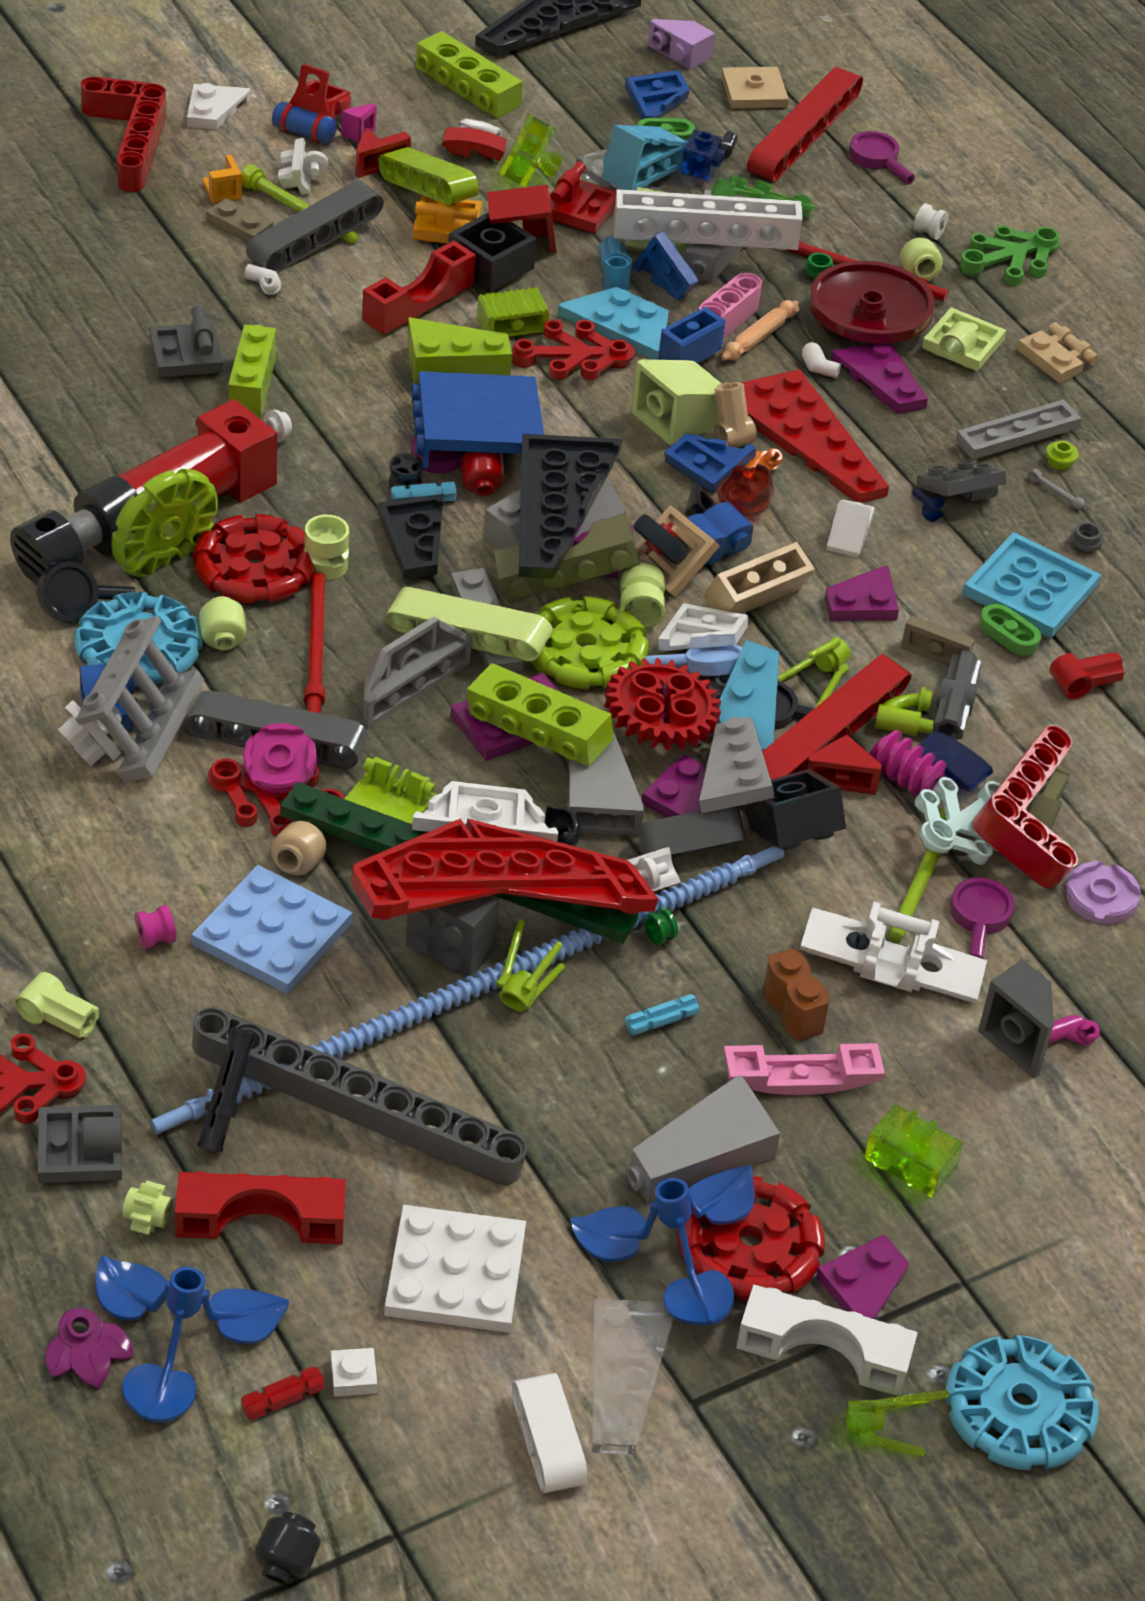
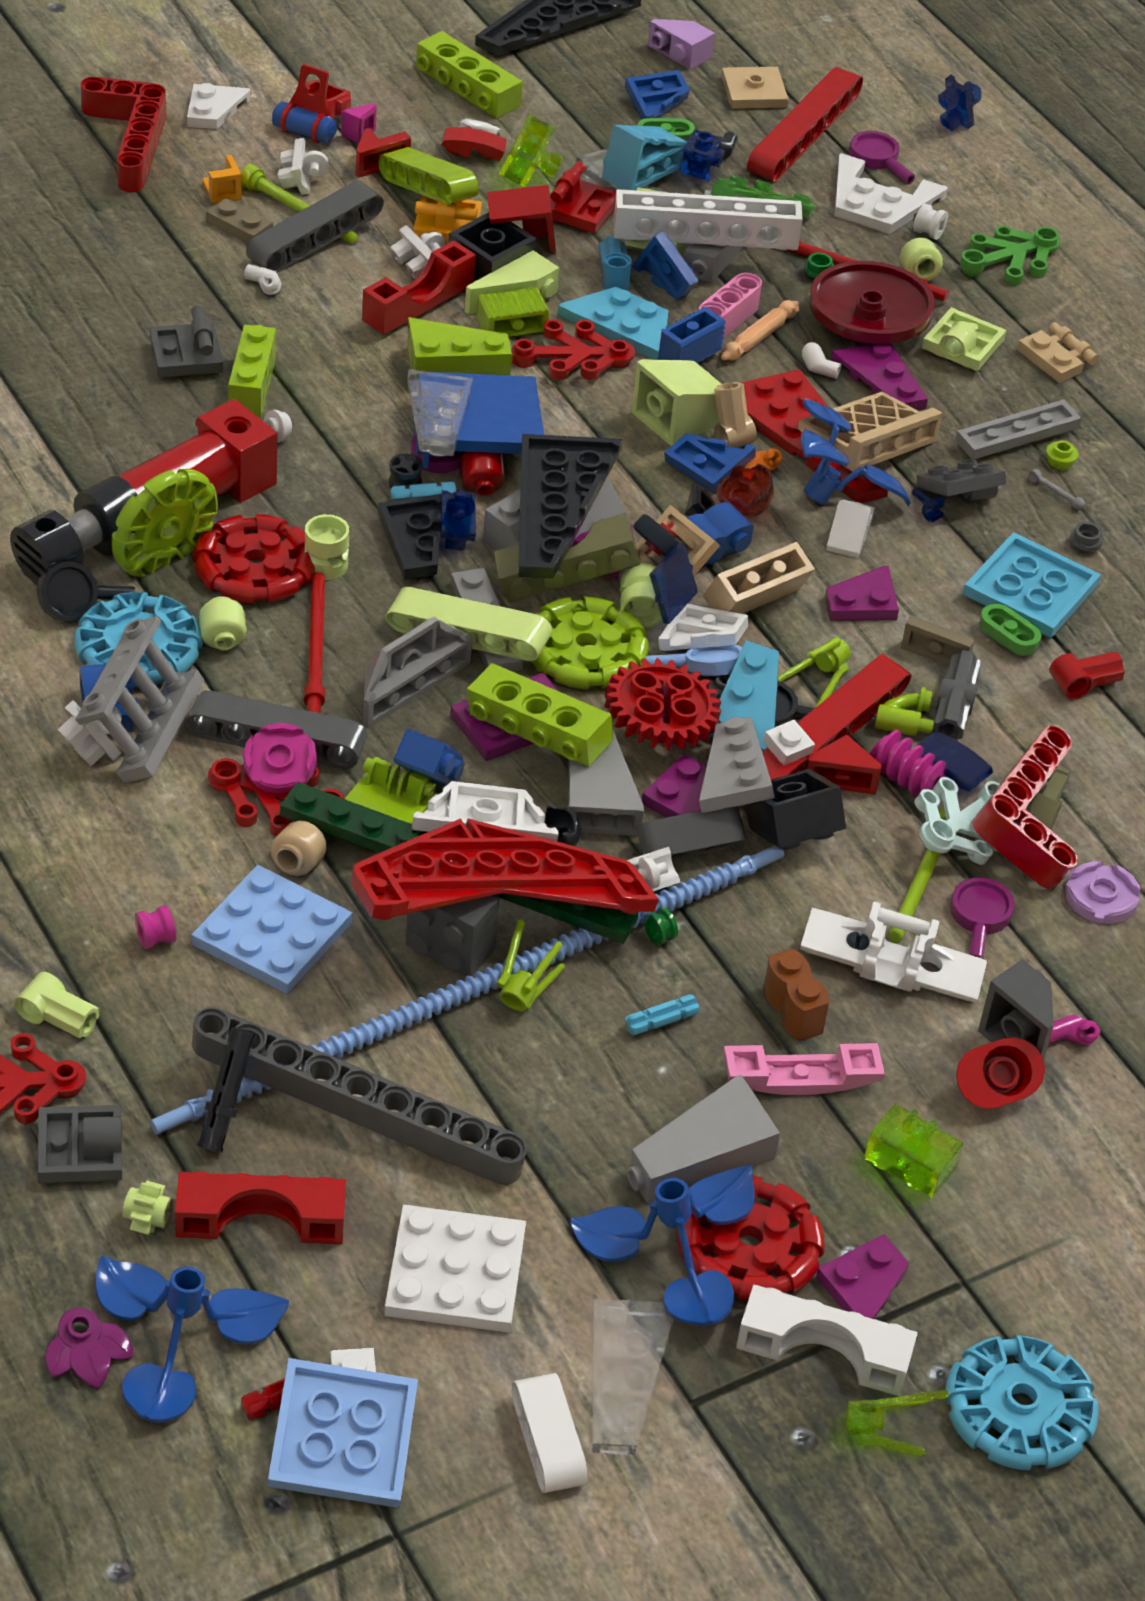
(287, 1547): black head -> none
(343, 1433): none -> light blue plate
(413, 246): none -> white hips
(429, 758): none -> blue brick
(438, 409): none -> clear wing
(457, 518): none -> clear blue hips
(525, 272): none -> yellowish green slope
(673, 583): none -> clear blue piece
(788, 742): none -> white plate
(826, 477): none -> blue plant
(877, 205): none -> white wing
(878, 430): none -> tan fence
(959, 103): none -> clear blue hips
(1000, 1072): none -> red piece

